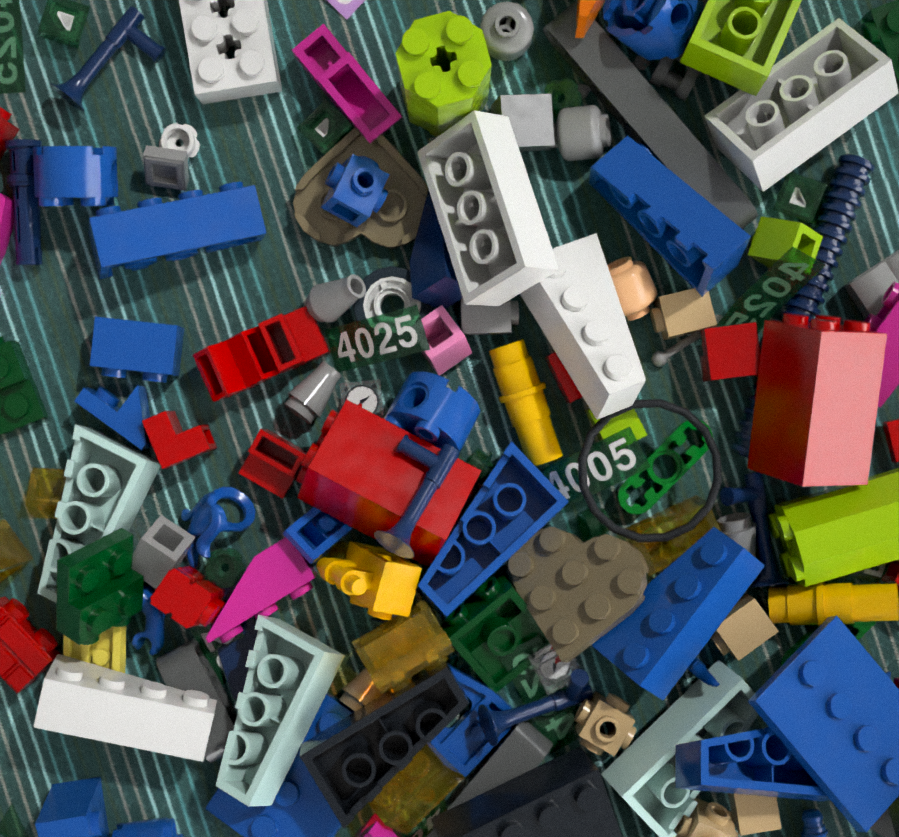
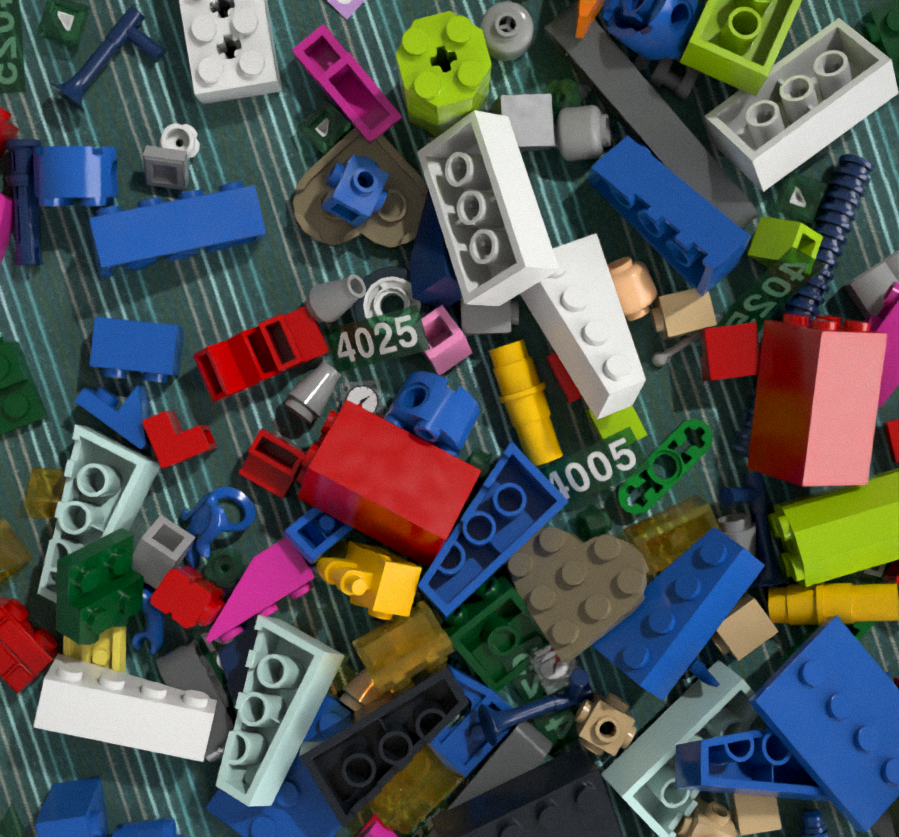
(398, 537): dark blue piece -> none
(655, 537): black piece -> none

